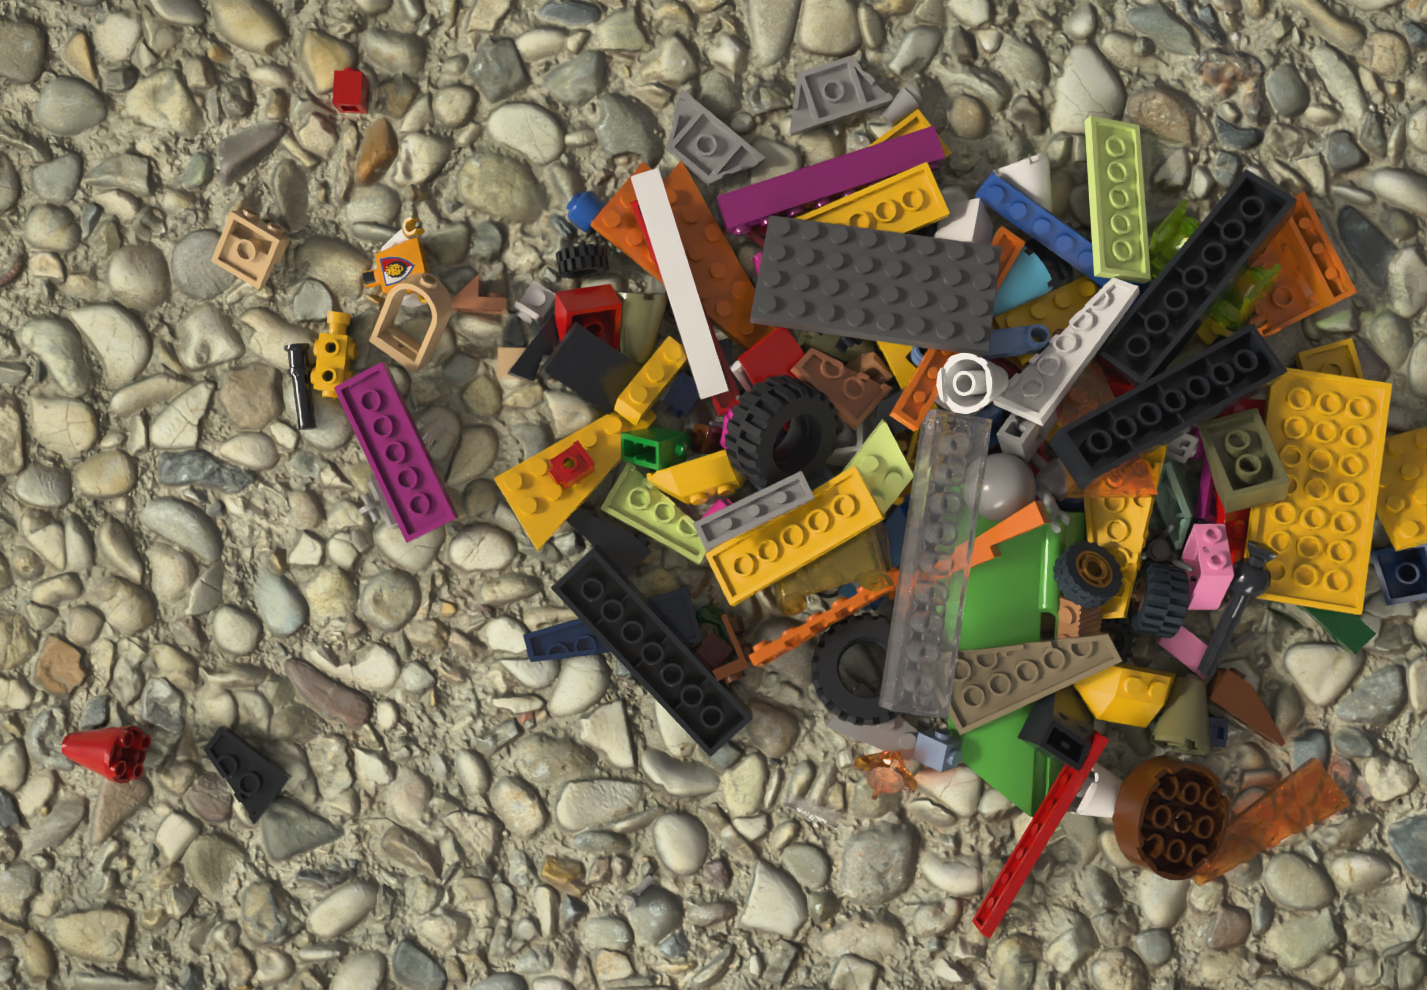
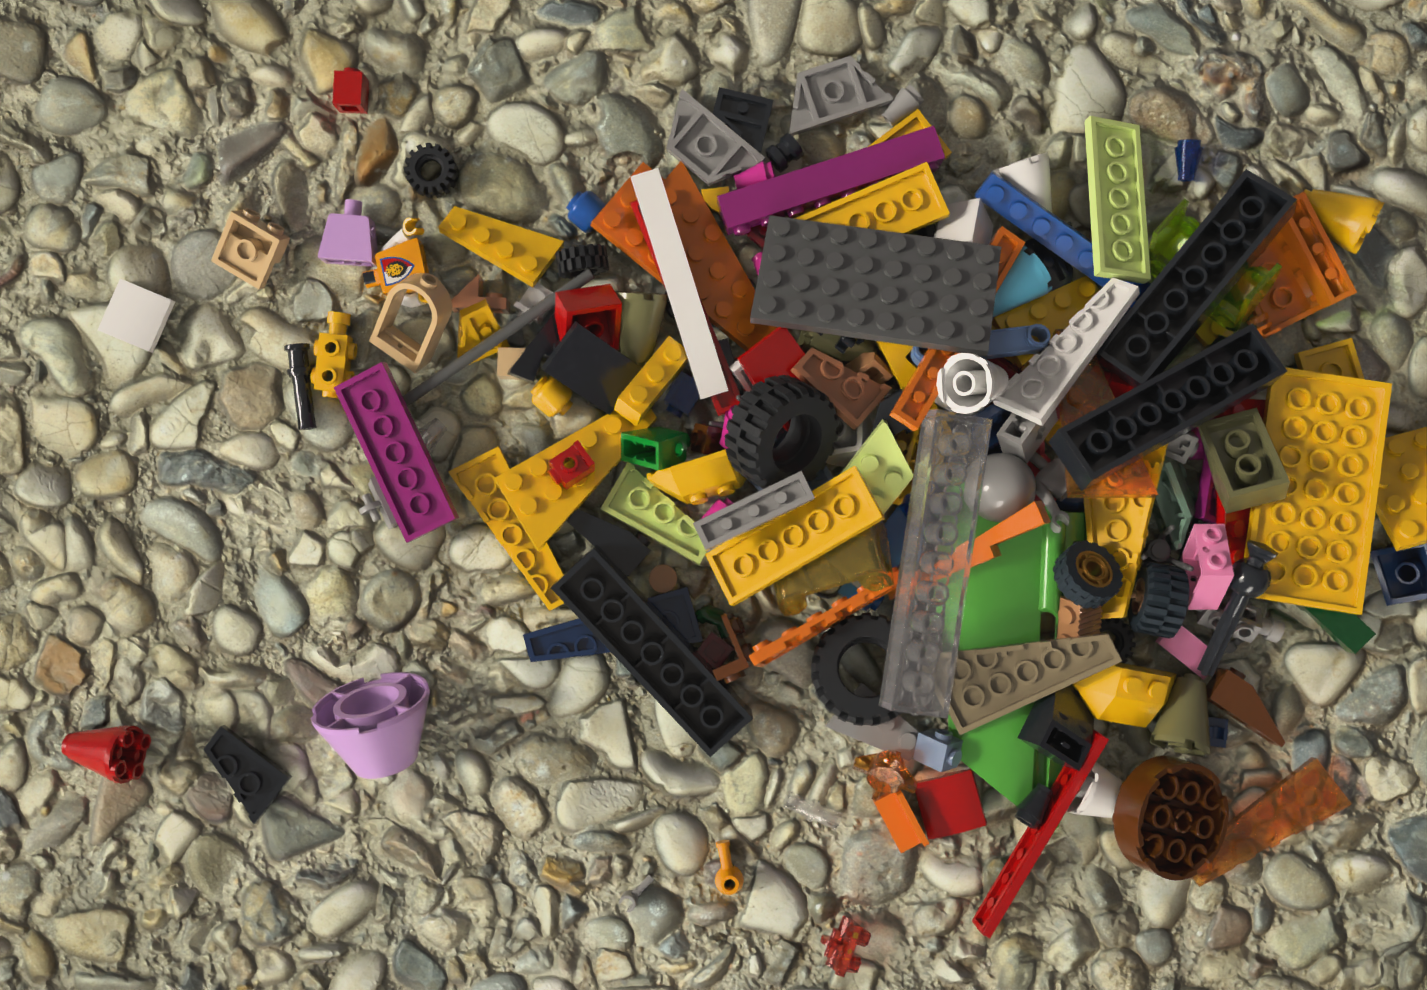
(136, 315): none -> white slope
(349, 238): none -> lavender torso
(375, 722): none -> lavender cone
(427, 154): none -> black tyre
(476, 325): none -> yellow wing
(479, 486): none -> yellow wing
(493, 340): none -> dark grey piece
(507, 246): none -> yellow wing
(551, 396): none -> yellow head
(662, 578): none -> medium nougat tile
(710, 196): none -> yellow tile
(727, 870): none -> light orange bar
(744, 114): none -> black wing
(755, 174): none -> dark pink cone
(784, 152): none -> black wheel
(842, 945): none -> clear red hips
(900, 821): none -> orange panel
(950, 804): none -> red slope
(1034, 806): none -> black cone
(1187, 158): none -> clear blue cone
(1249, 625): none -> light grey brick
(1345, 216): none -> yellow cone

